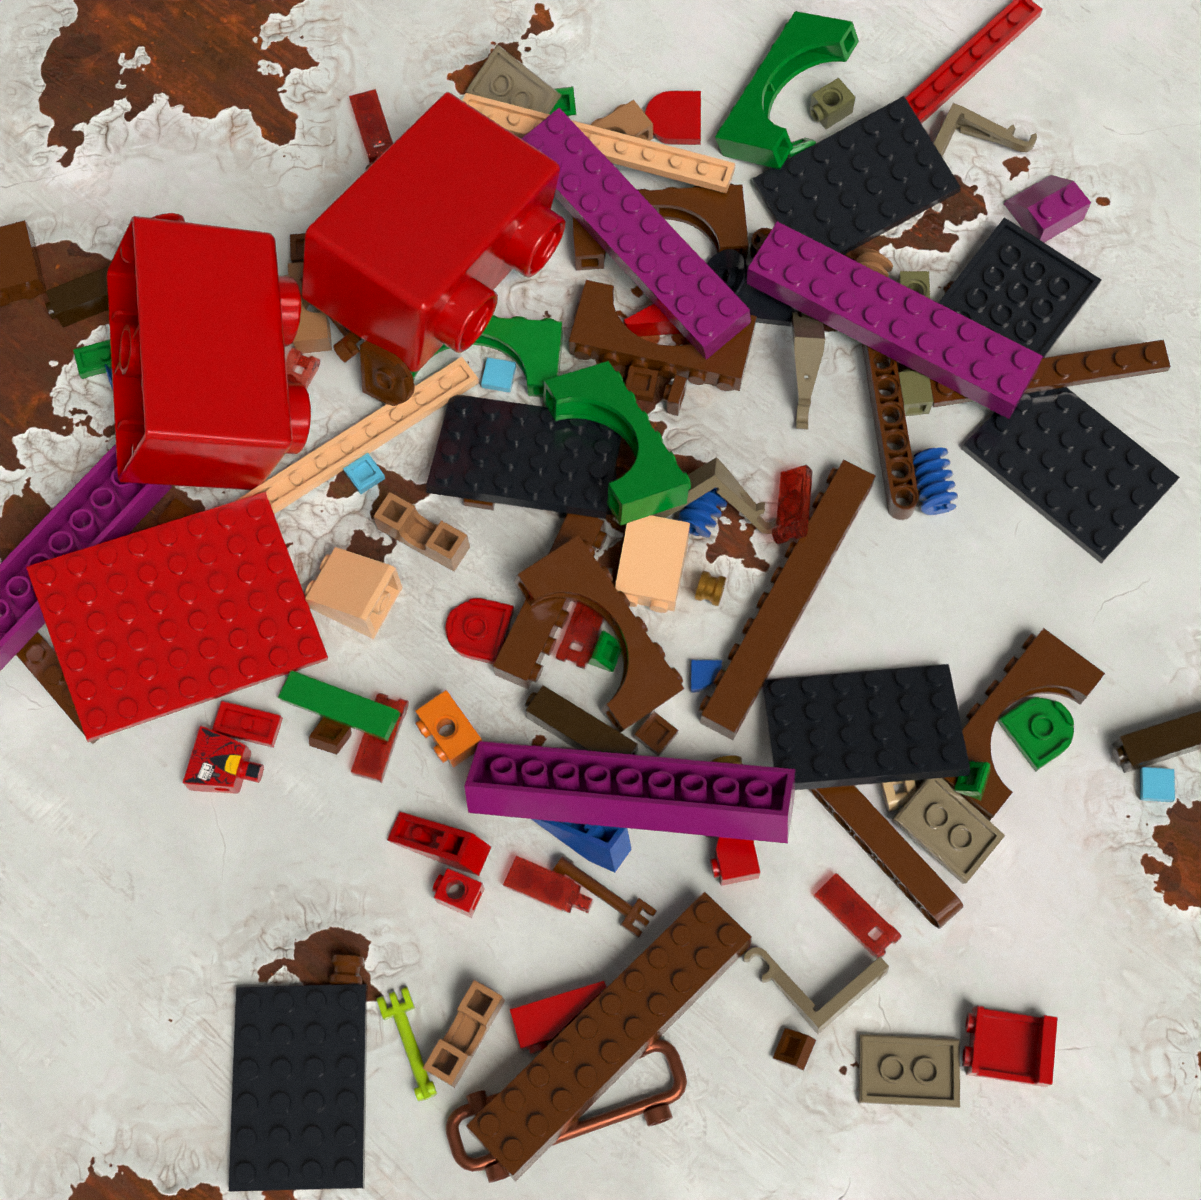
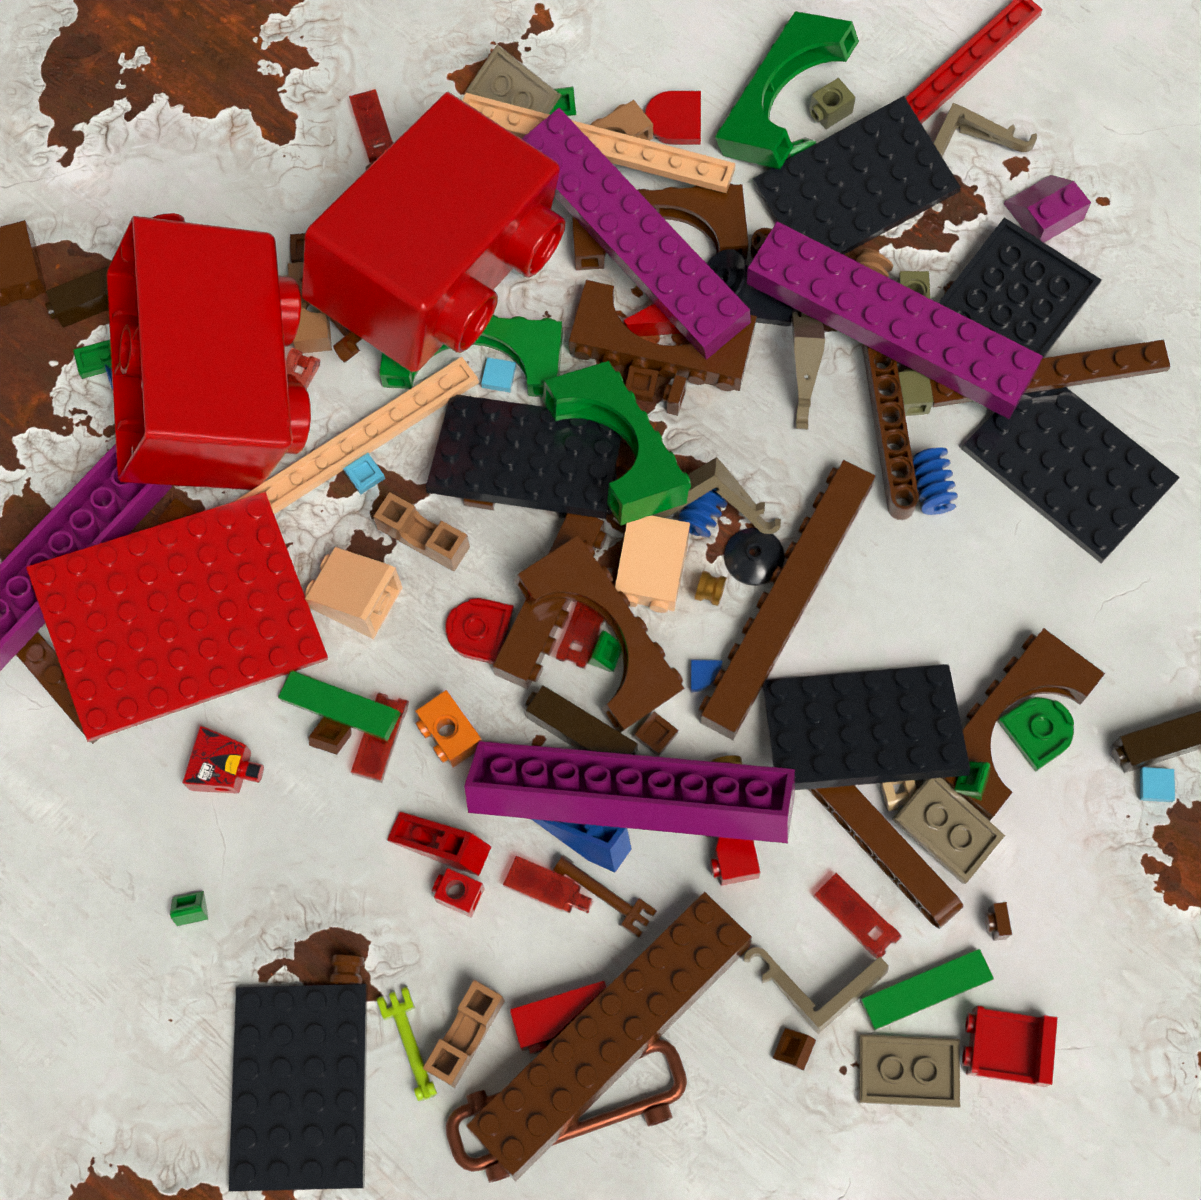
(189, 908): none -> green slope
(247, 724): red plate -> none
(385, 375): reddish brown tile -> none
(752, 569): none -> black dish
(793, 504): clear red plate -> none
(926, 989): none -> green tile
(998, 921): none -> reddish brown plate

